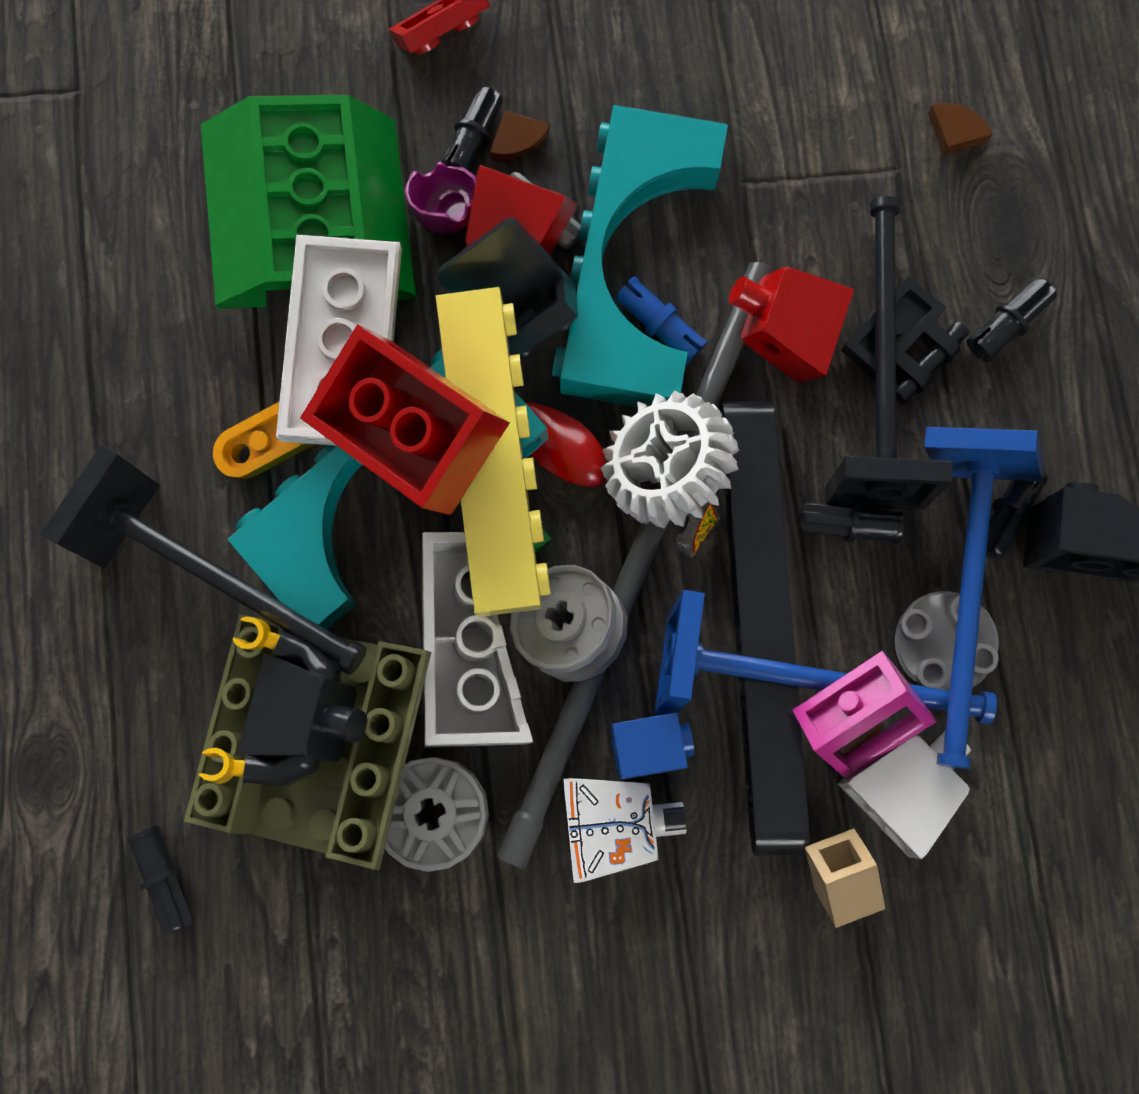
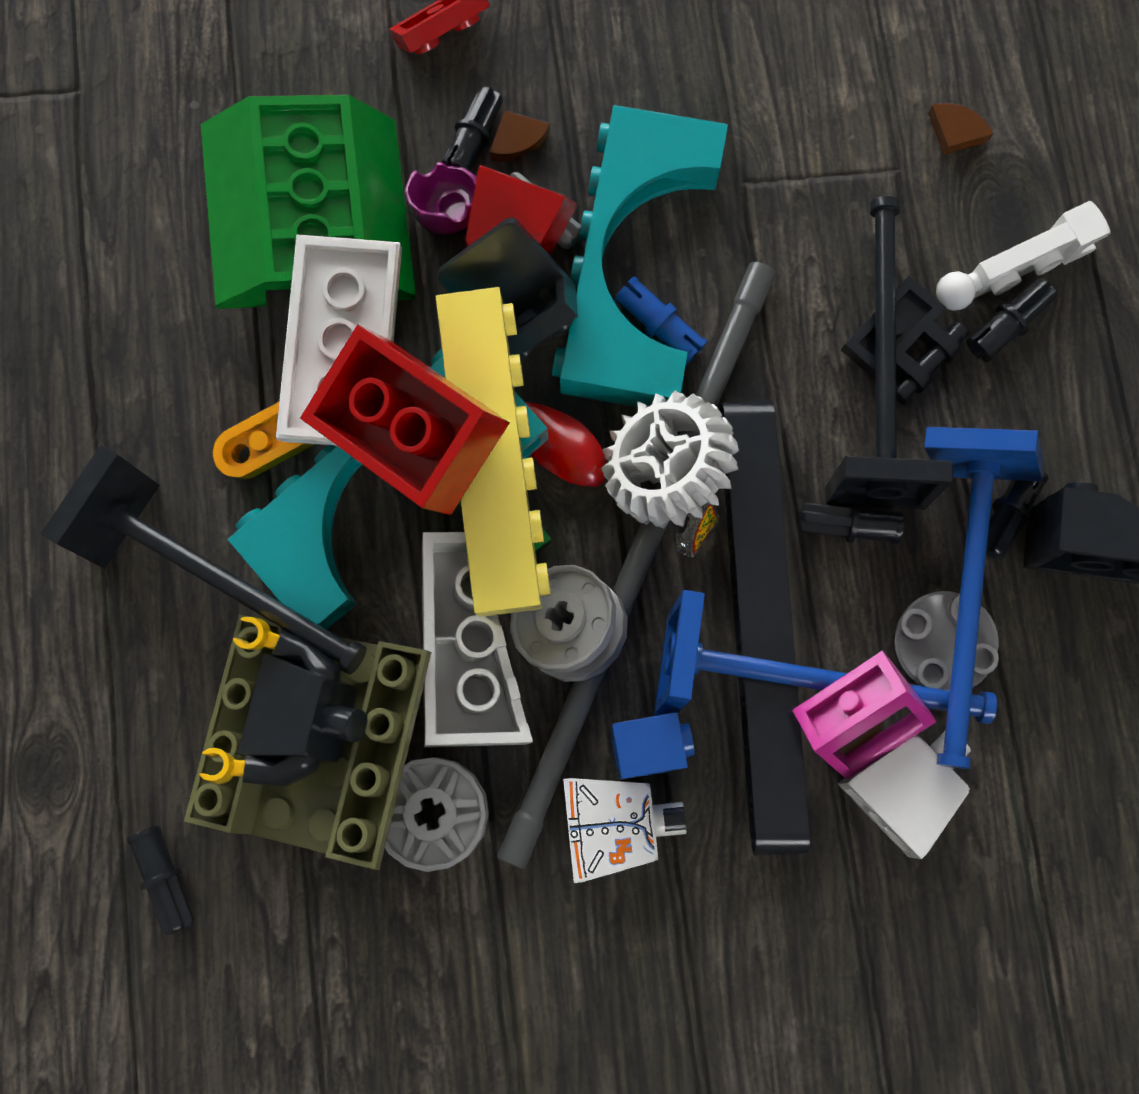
(793, 319): red torso -> none
(845, 877): tan brick -> none
(1066, 241): none -> white plate

